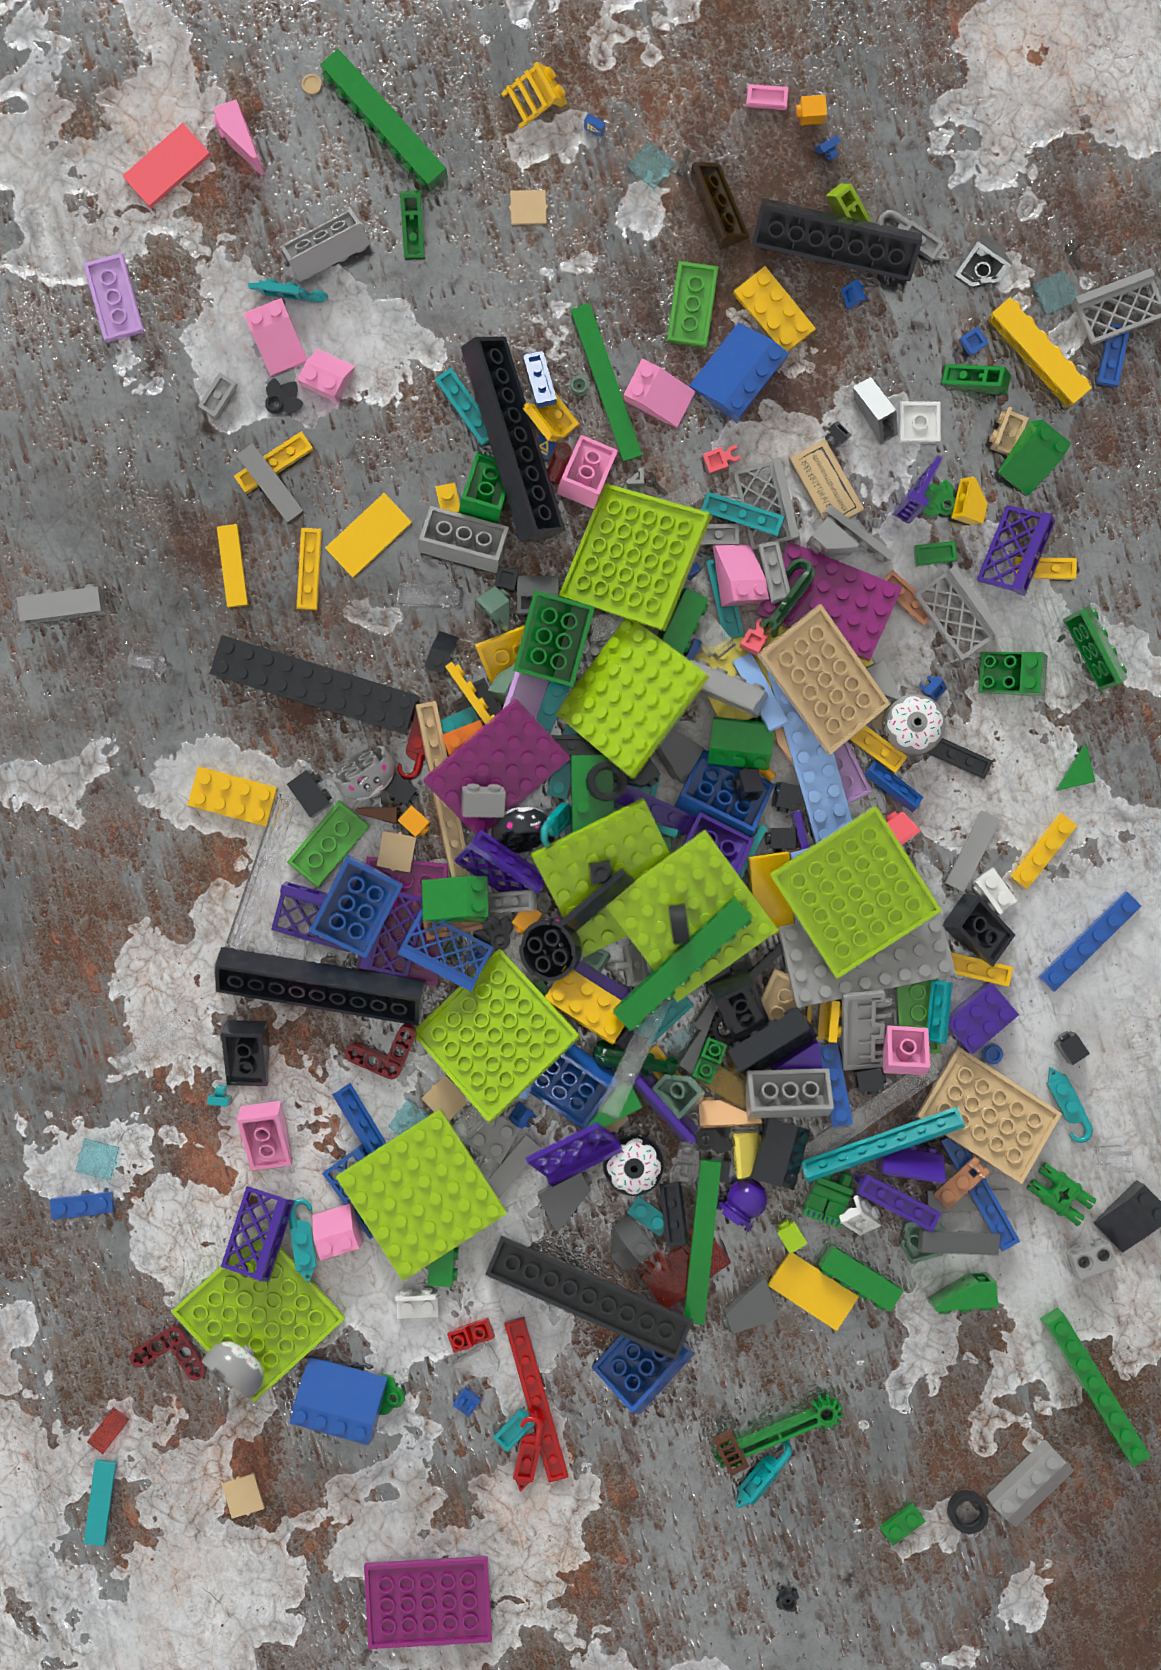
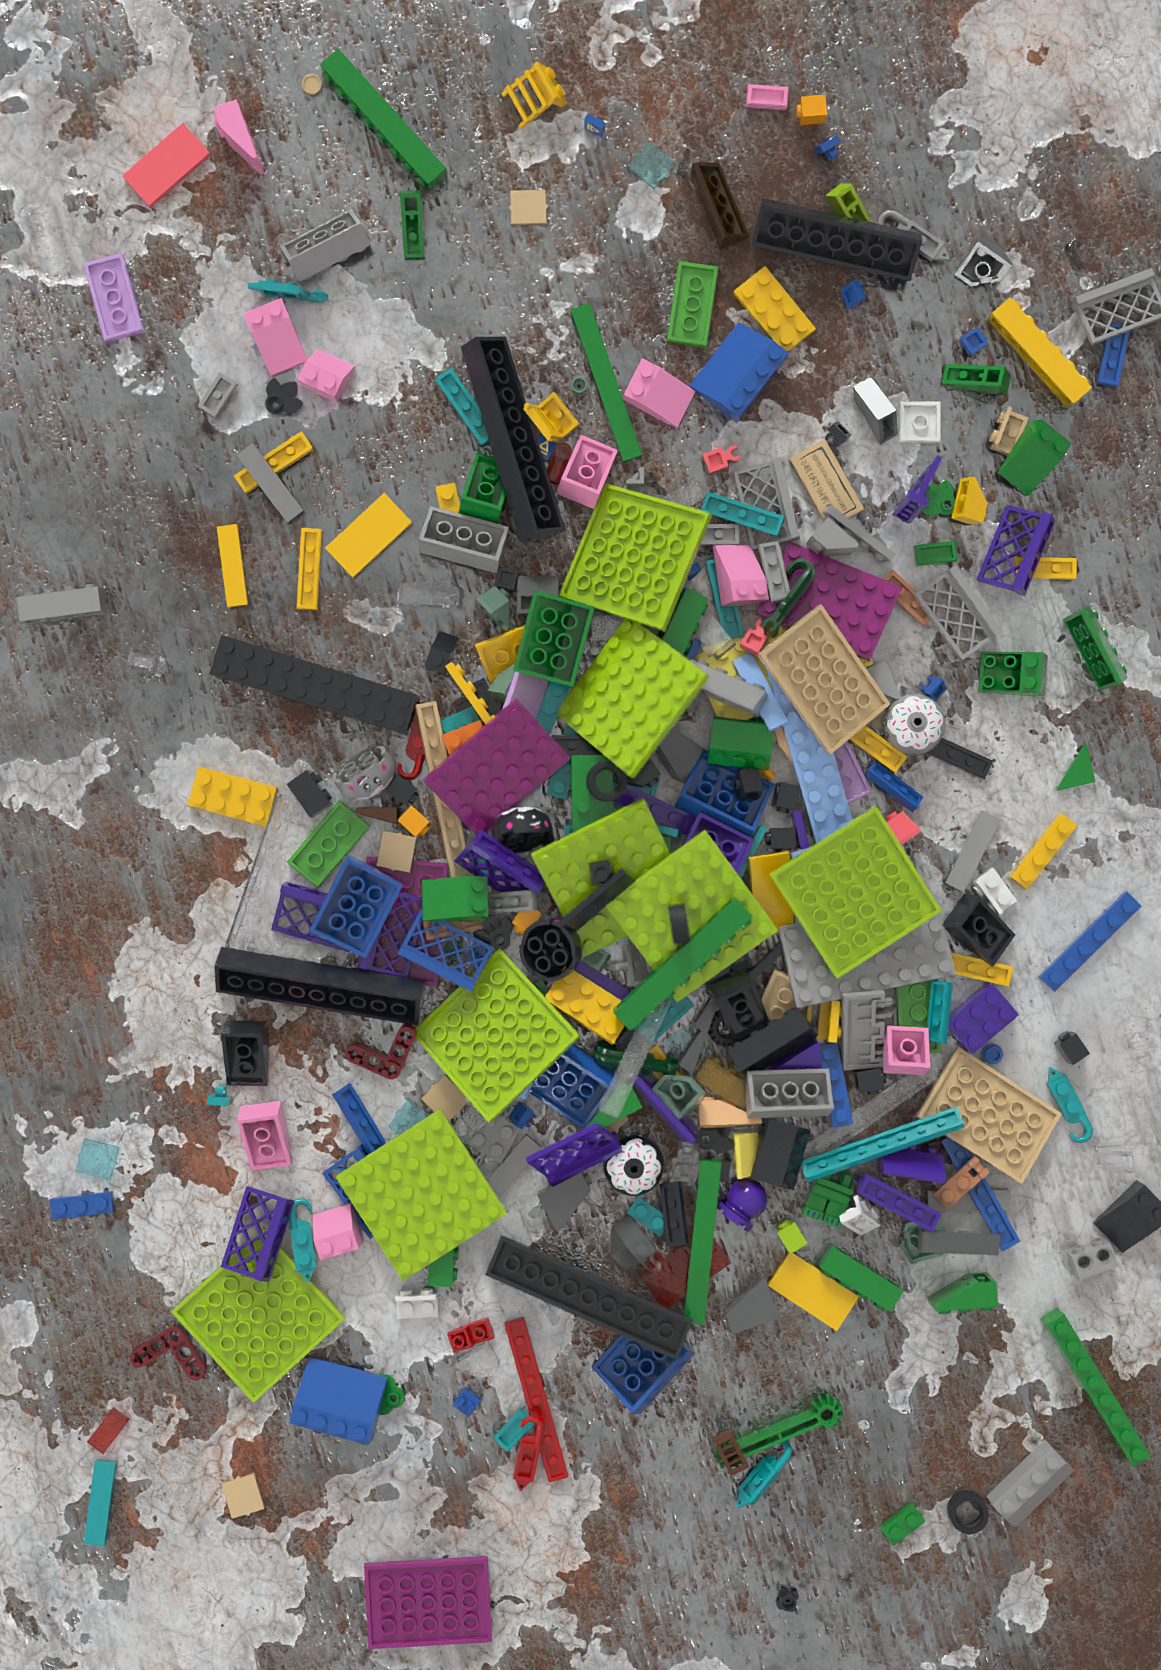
(236, 1367): light grey cylinder -> none
(483, 801): light grey brick -> none
(539, 379): plate -> none
(556, 822): teal plate -> none
(709, 1061): green slope -> none
(1054, 292): clear light blue piece -> none
(1070, 1189): green pin -> none

